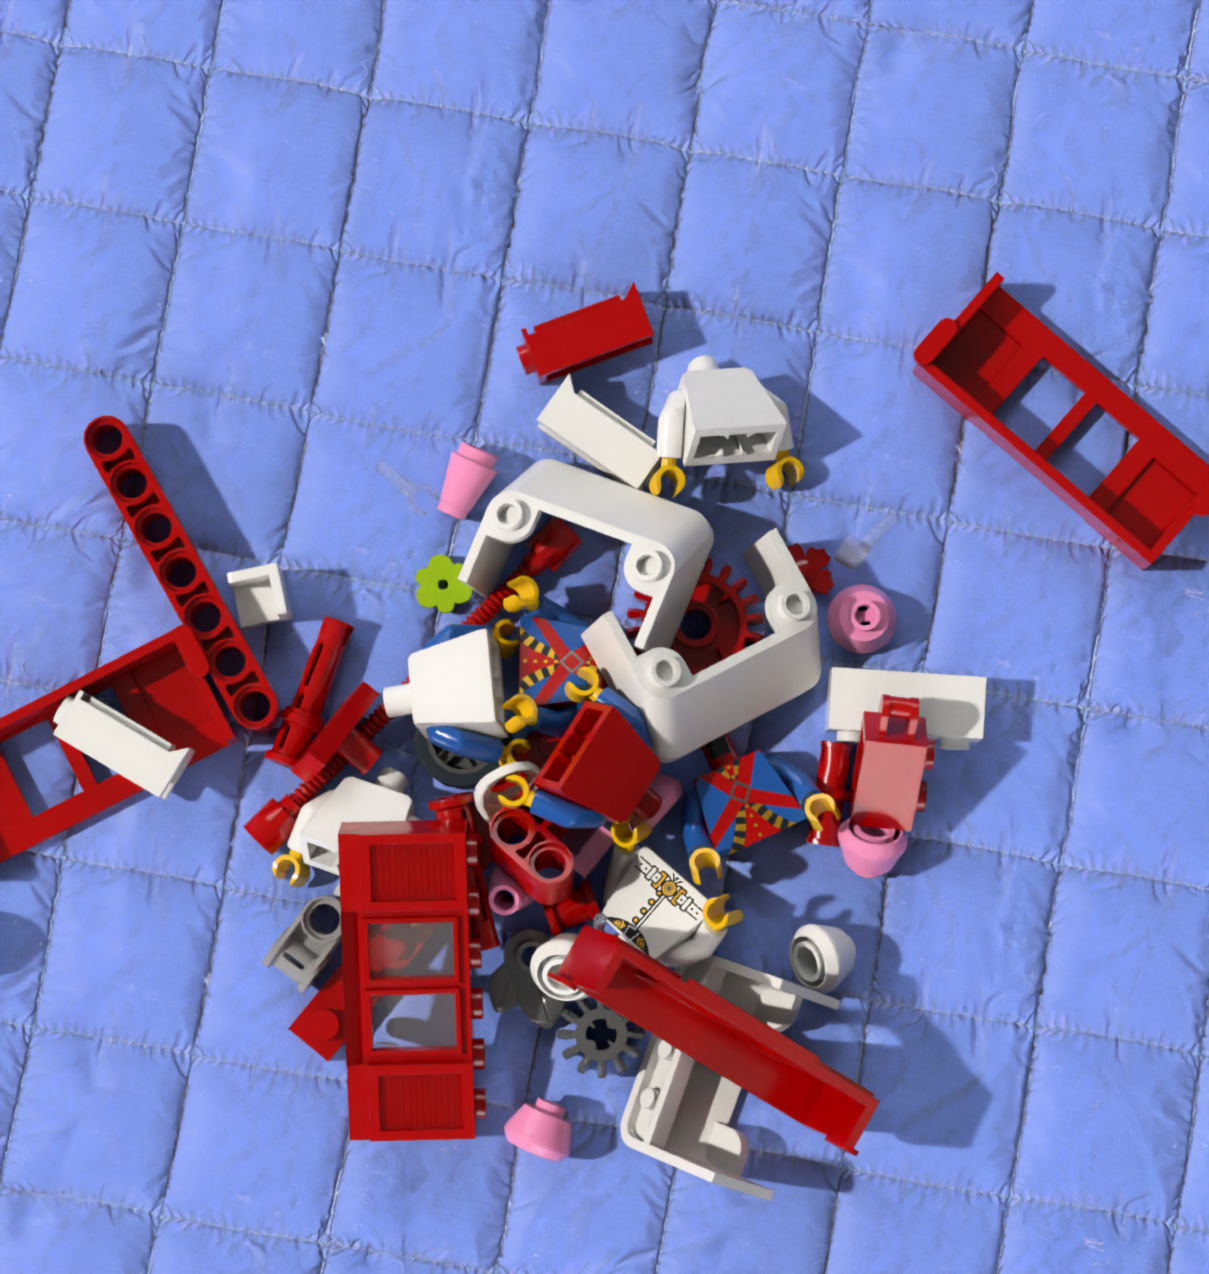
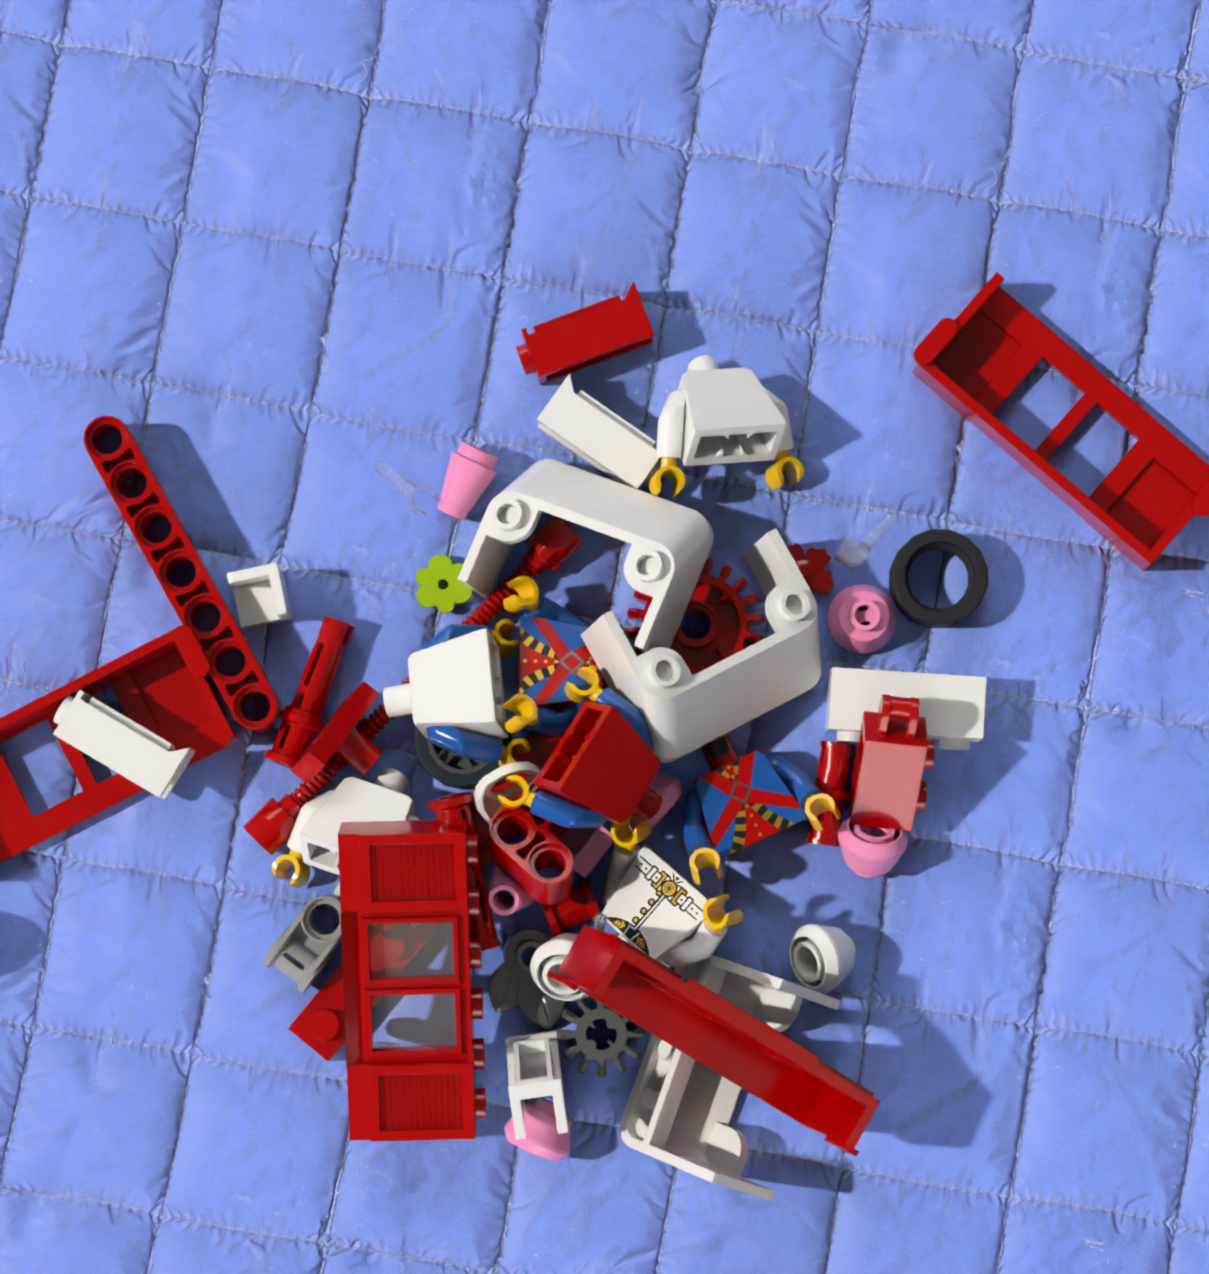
(535, 1073): none -> white window
(965, 551): none -> black tyre

